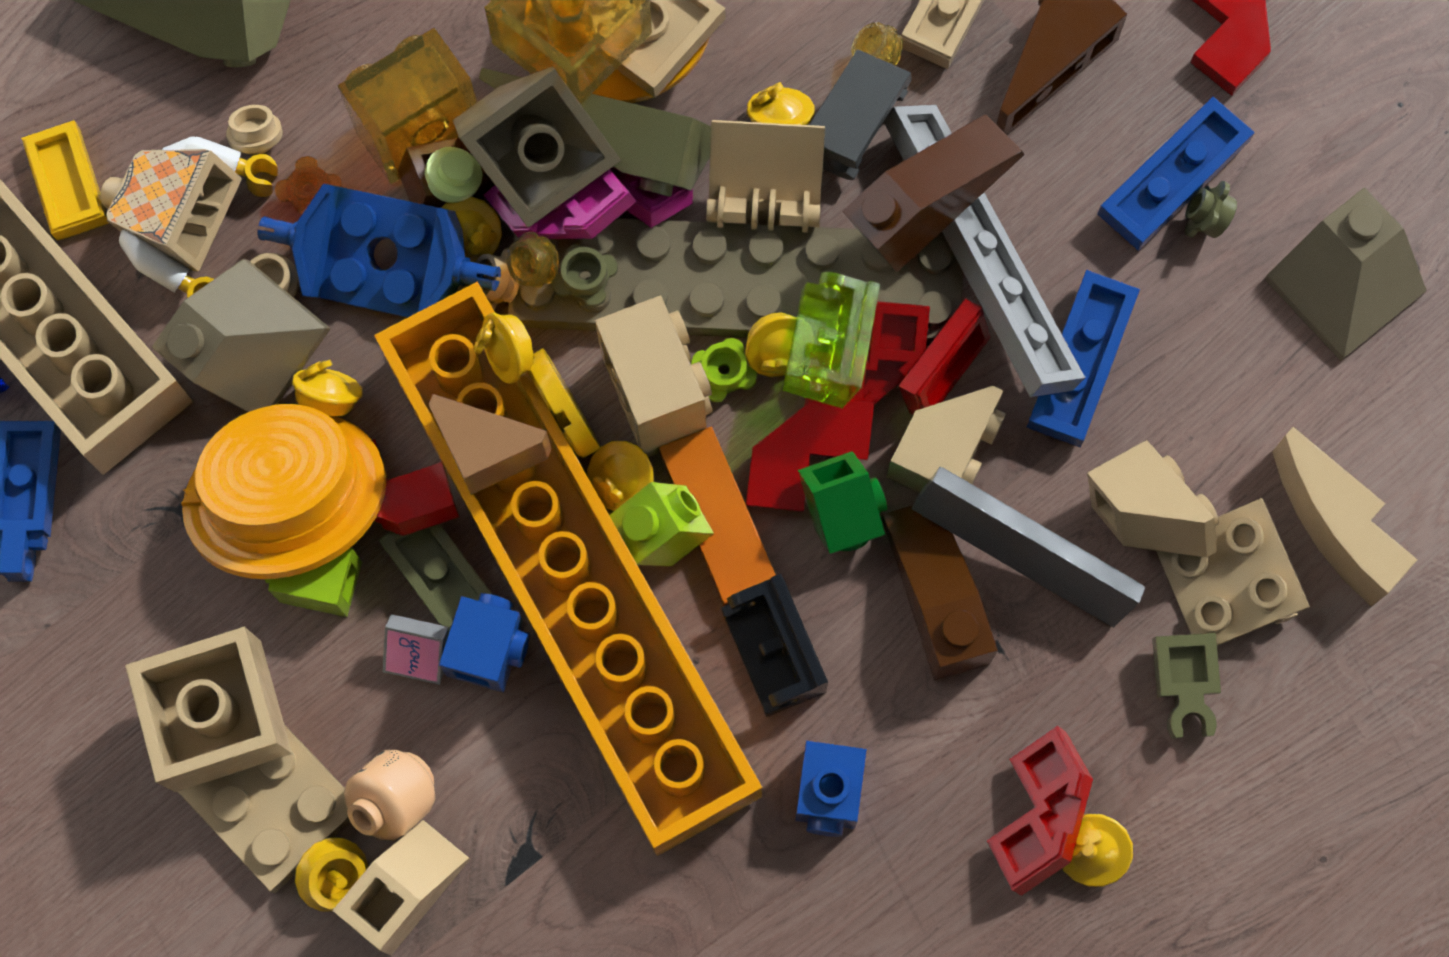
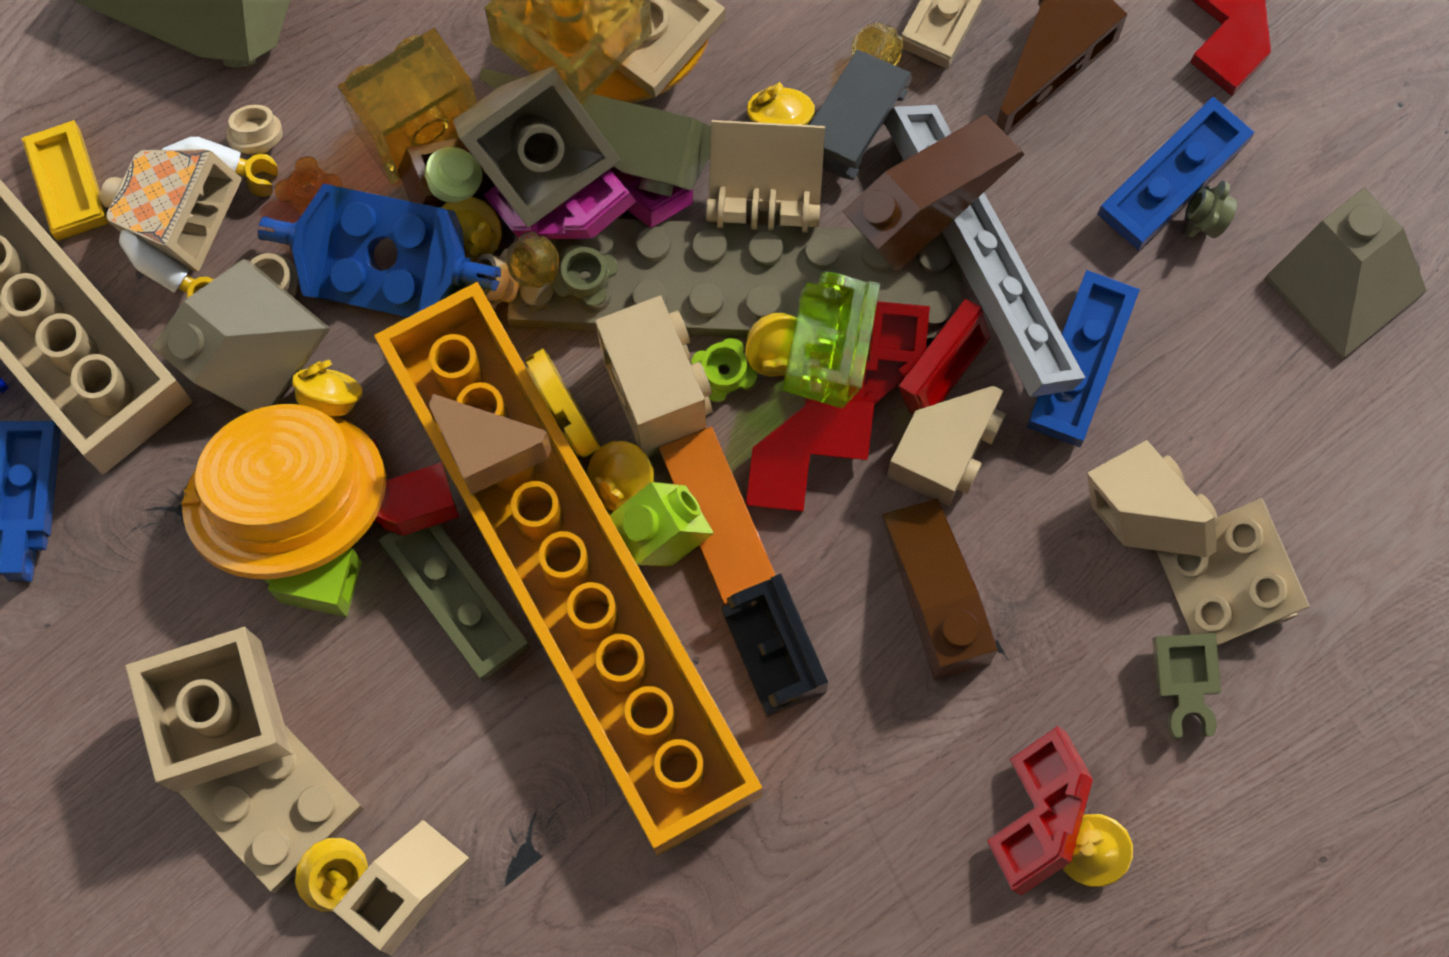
(389, 794): light nougat head -> none
(414, 649): tile -> none
(485, 642): blue brick -> none
(506, 346): yellow hat -> none
(830, 788): blue brick -> none
(843, 502): green brick -> none
(1028, 547): dark grey tile -> none
(1339, 518): tan slope -> none

